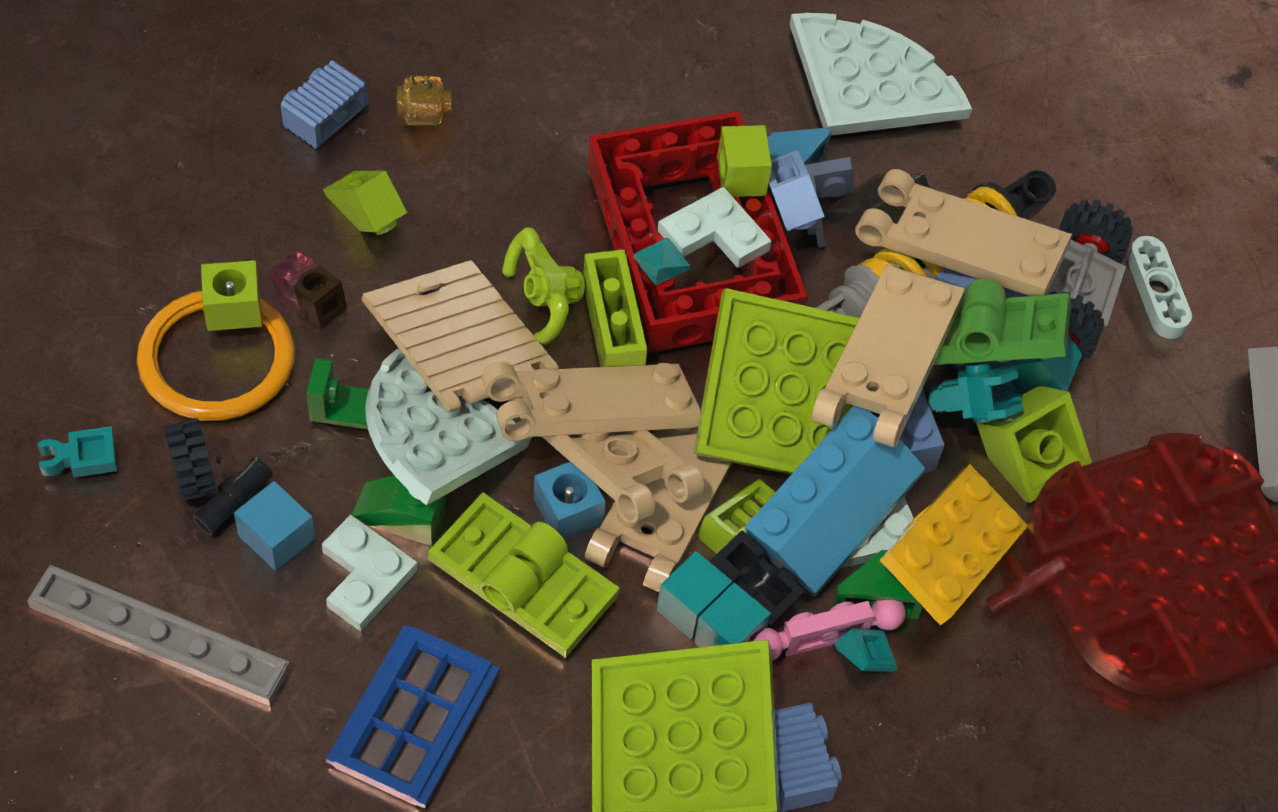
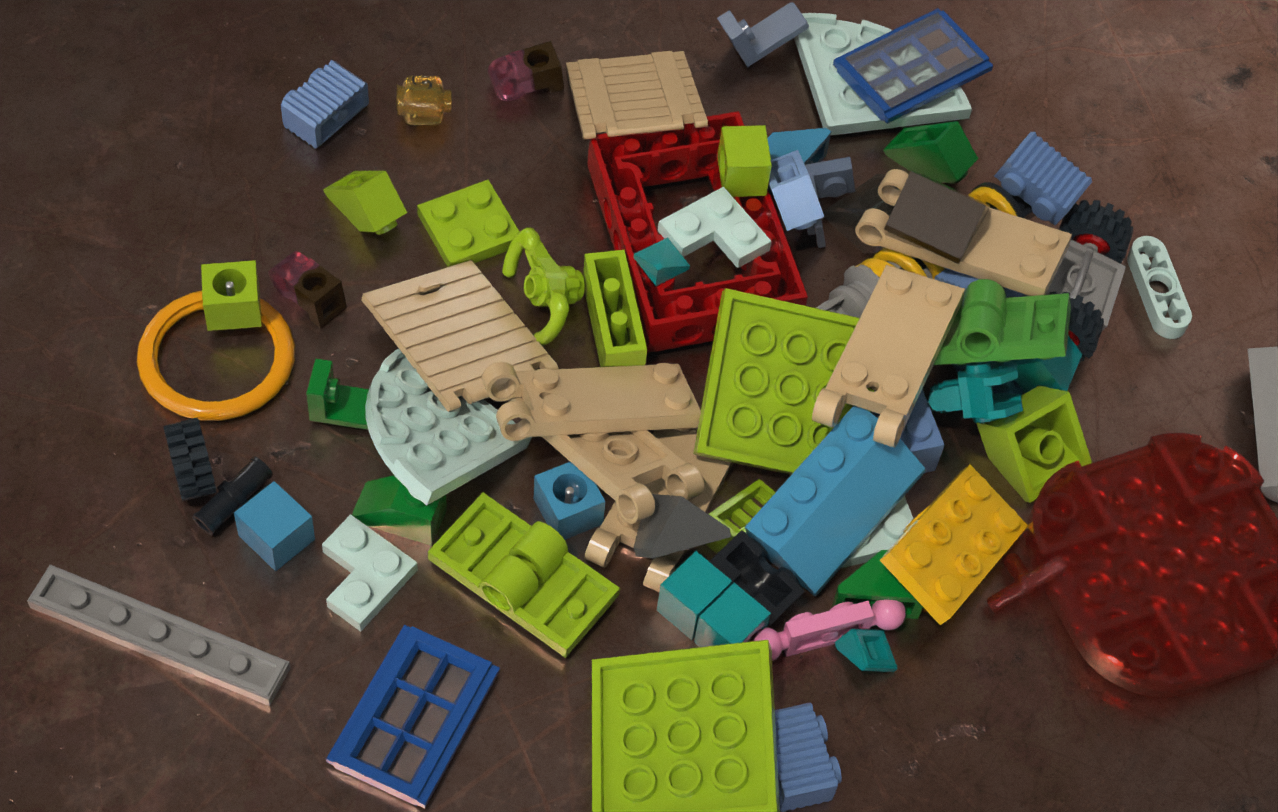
(86, 453): teal plate -> none
(468, 224): none -> lime plate
(526, 72): none -> leg
(635, 94): none -> tan door
(676, 527): none -> dark grey slope
(764, 36): none -> sand blue bracket
(912, 65): none -> clear piece
(934, 150): none -> green slope
(936, 217): none -> dark brown slope
(1043, 179): none -> medium blue brick

